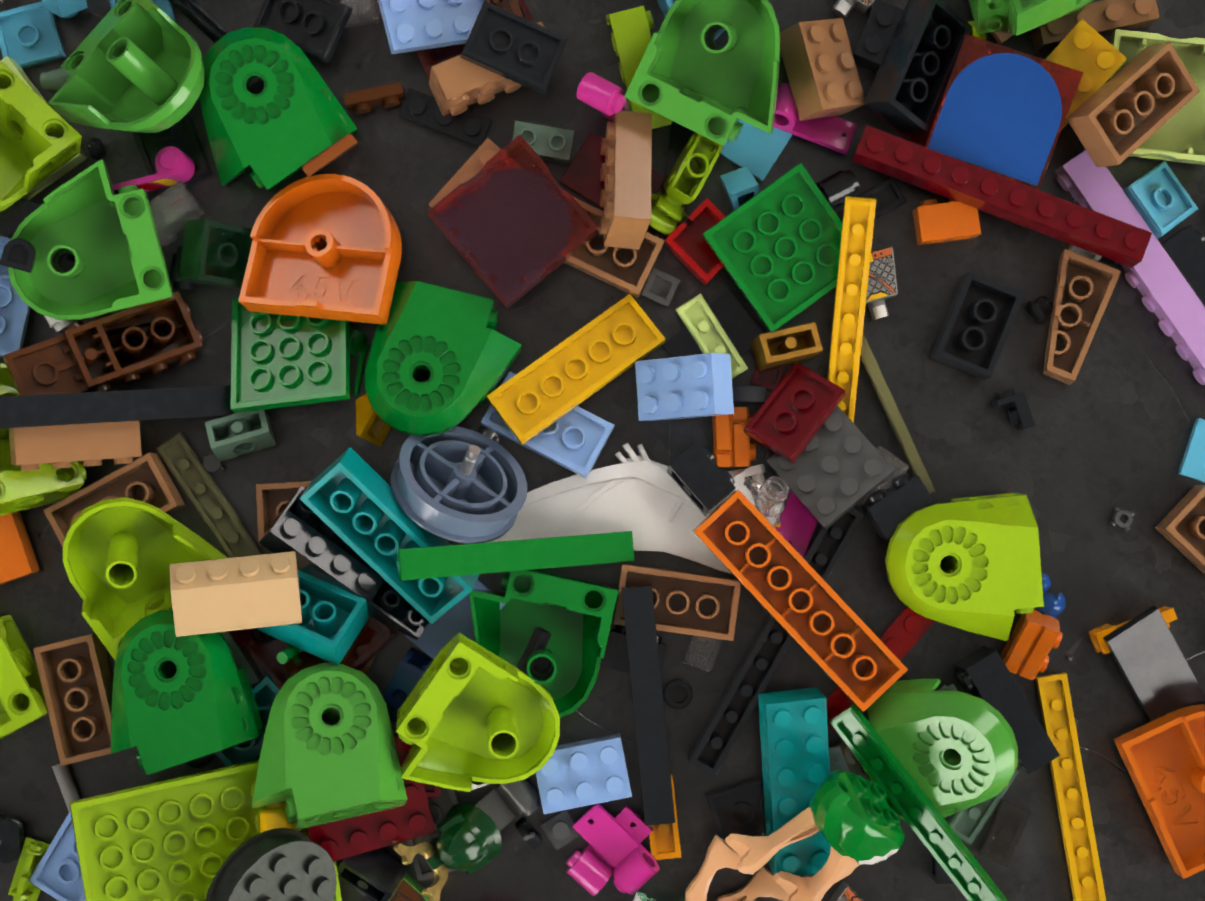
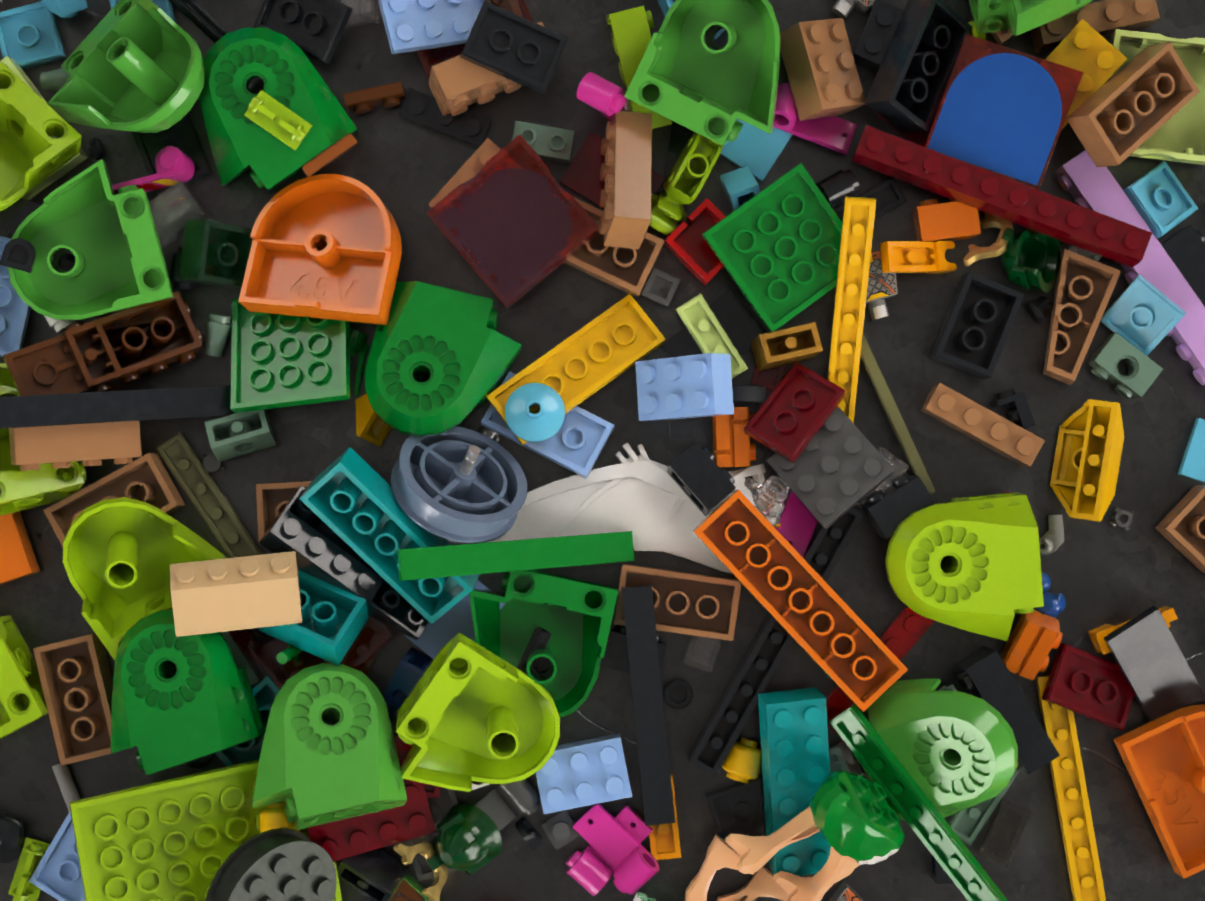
(217, 332): none -> sand green cone
(277, 120): none -> lime hinge
(534, 426): none -> medium azure dish
(743, 761): none -> yellow head
(916, 257): none -> light orange plate
(982, 425): none -> medium nougat brick
(1025, 257): none -> dark green helmet
(1054, 536): none -> light grey arm
(1088, 459): none -> yellow wedge
(1089, 687): none -> dark red tile
(1141, 369): none -> sand green brick
(1142, 315): none -> medium azure tile

